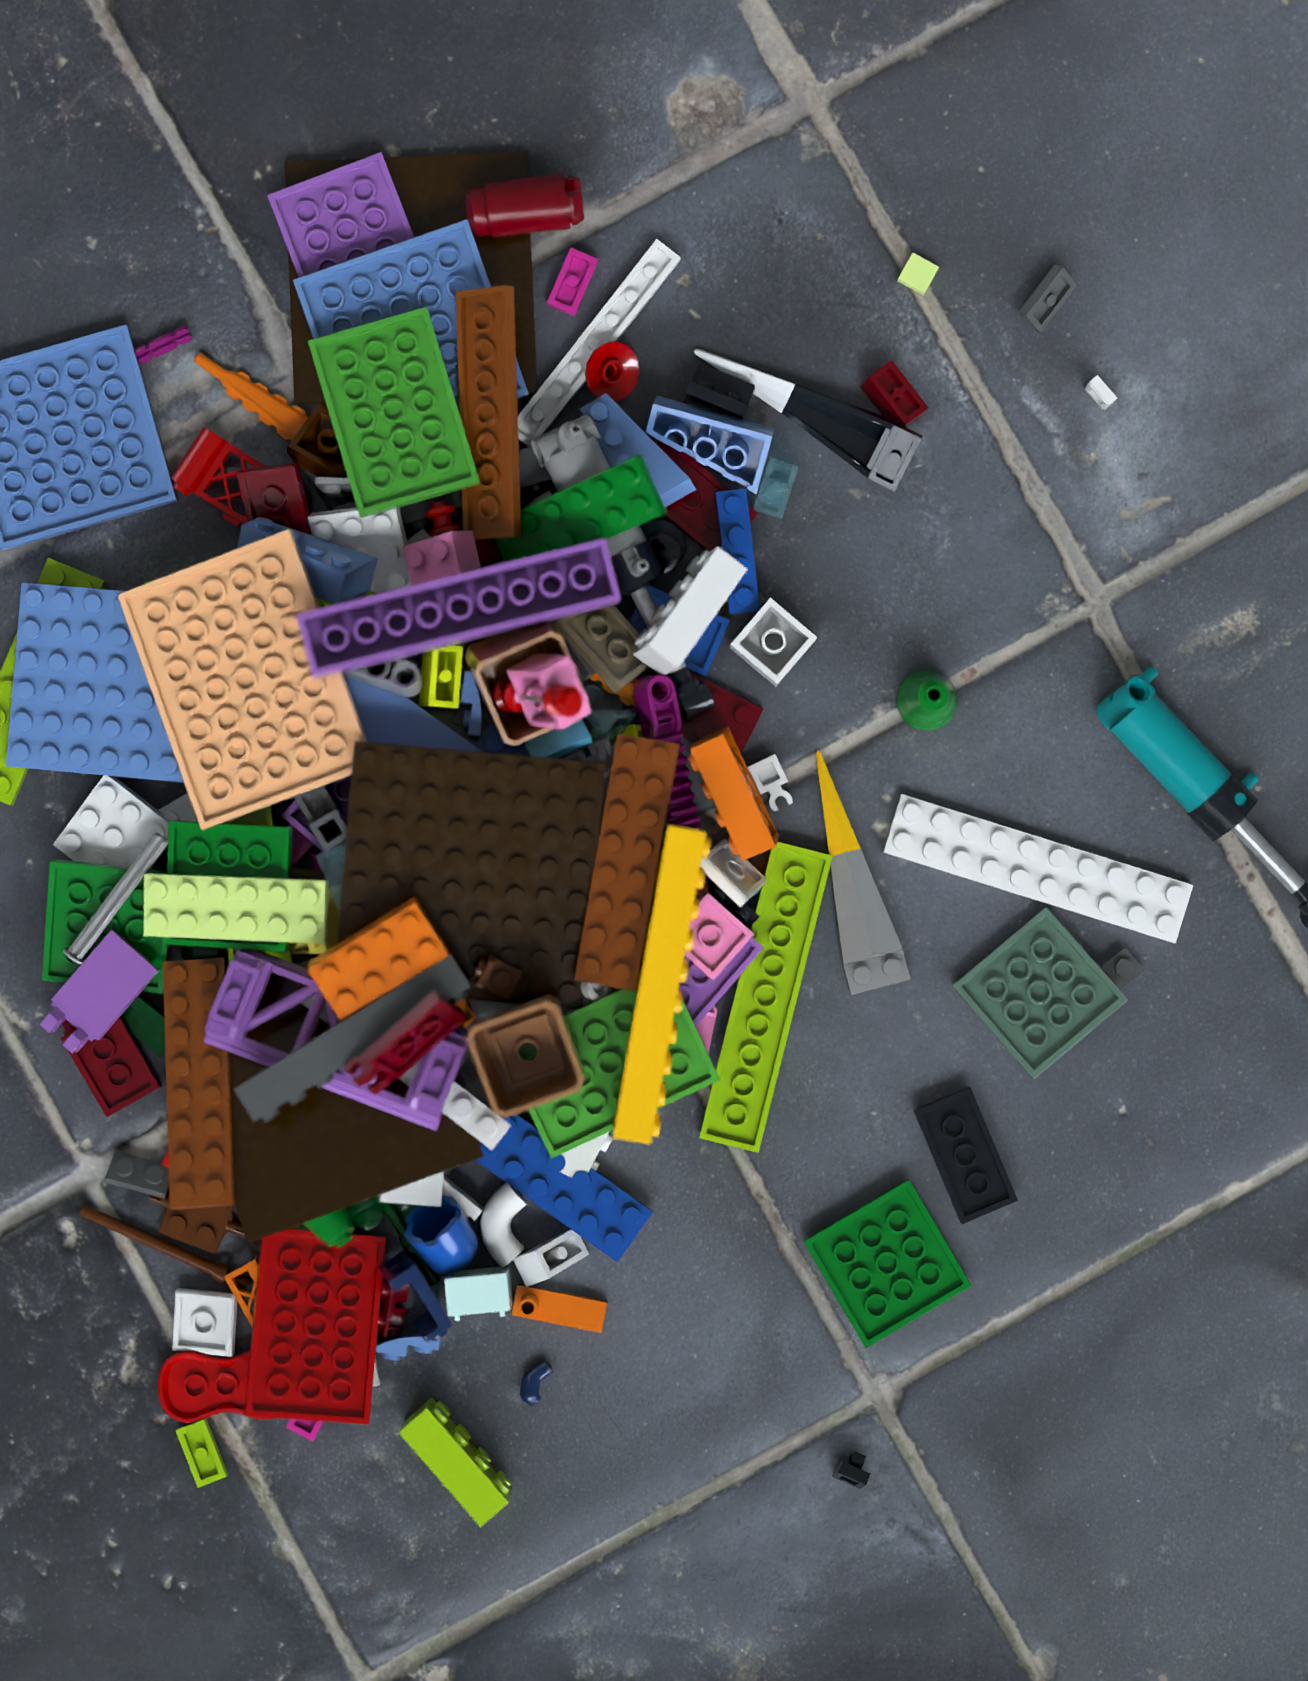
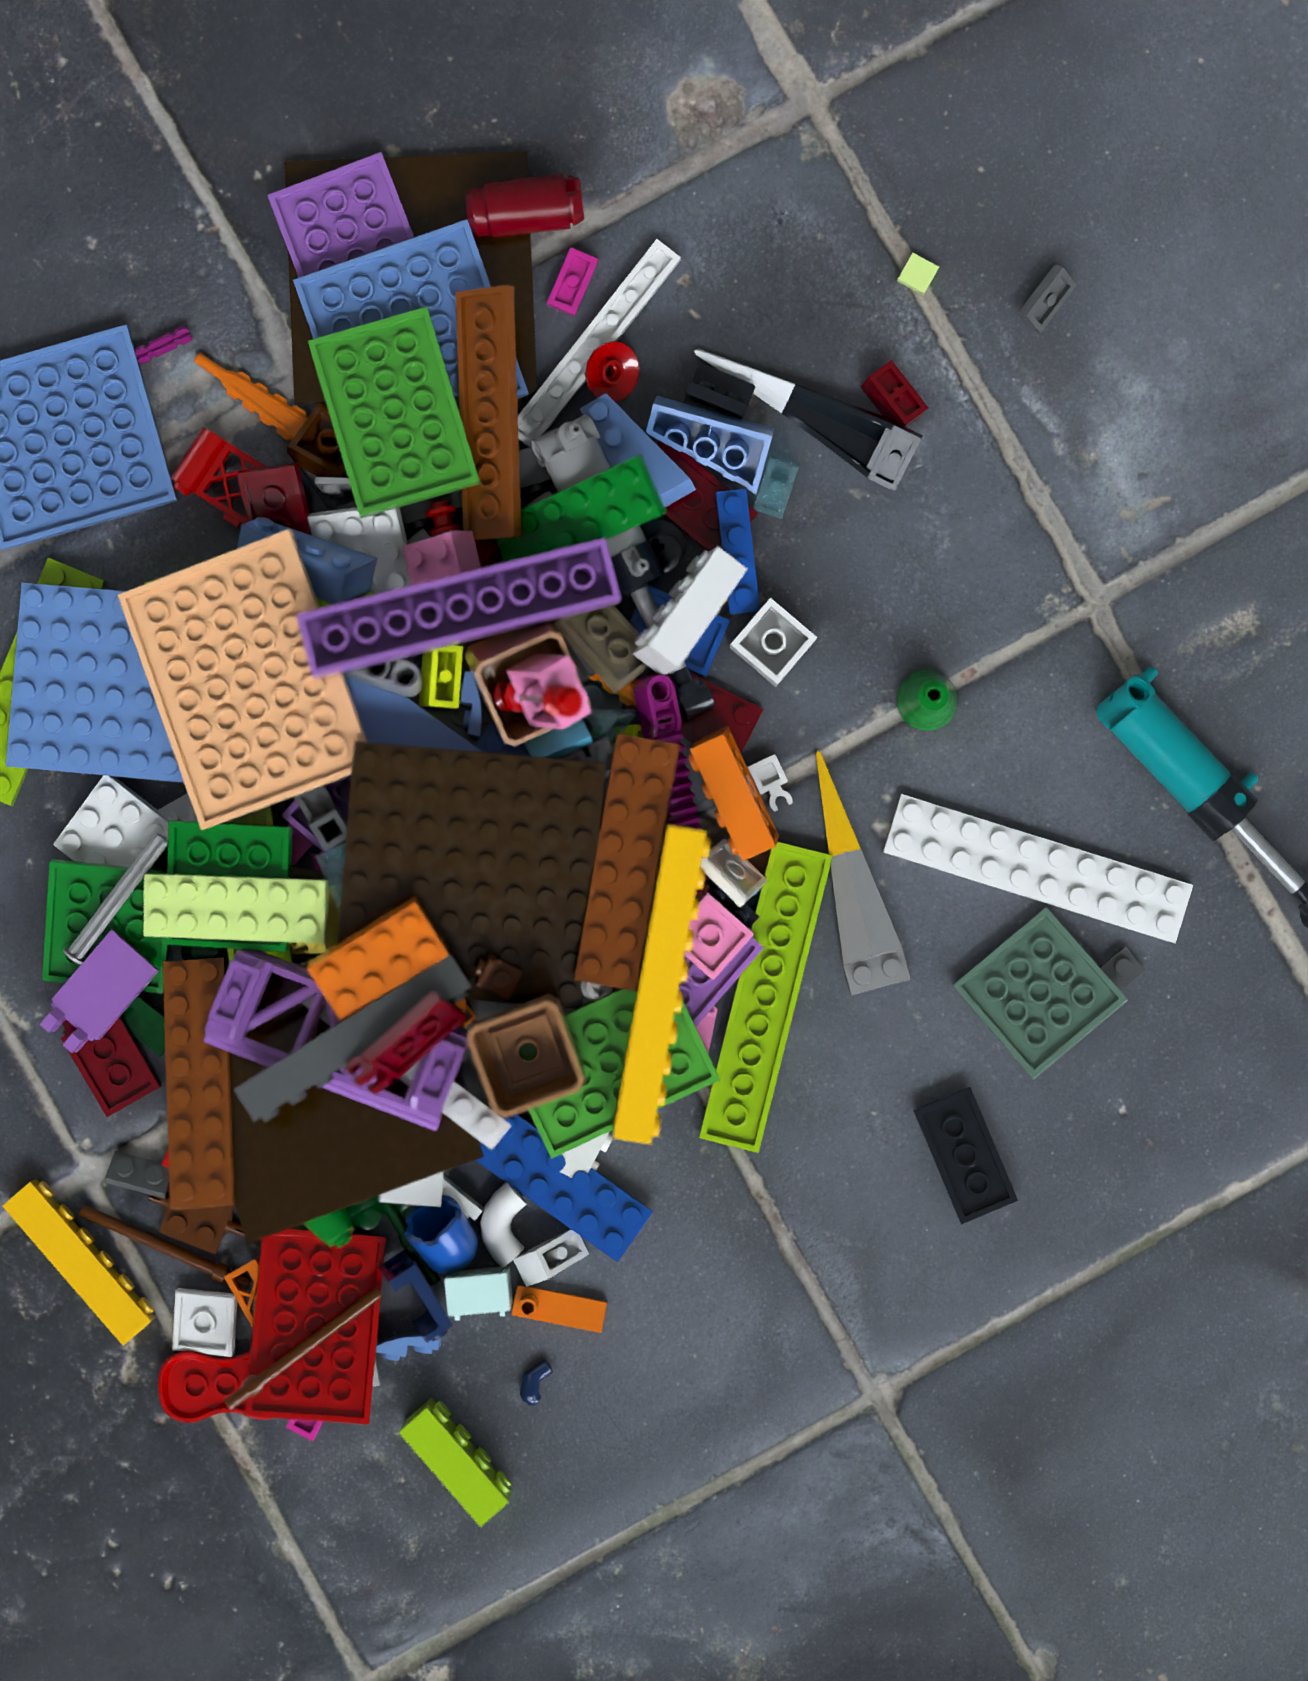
(79, 1261): none -> yellow brick
(201, 1452): lime plate -> none
(254, 1384): none -> reddish brown bar
(391, 1317): dark red hinge -> none
(852, 1471): black tile -> none
(887, 1263): green plate -> none
(1100, 392): white tile -> none

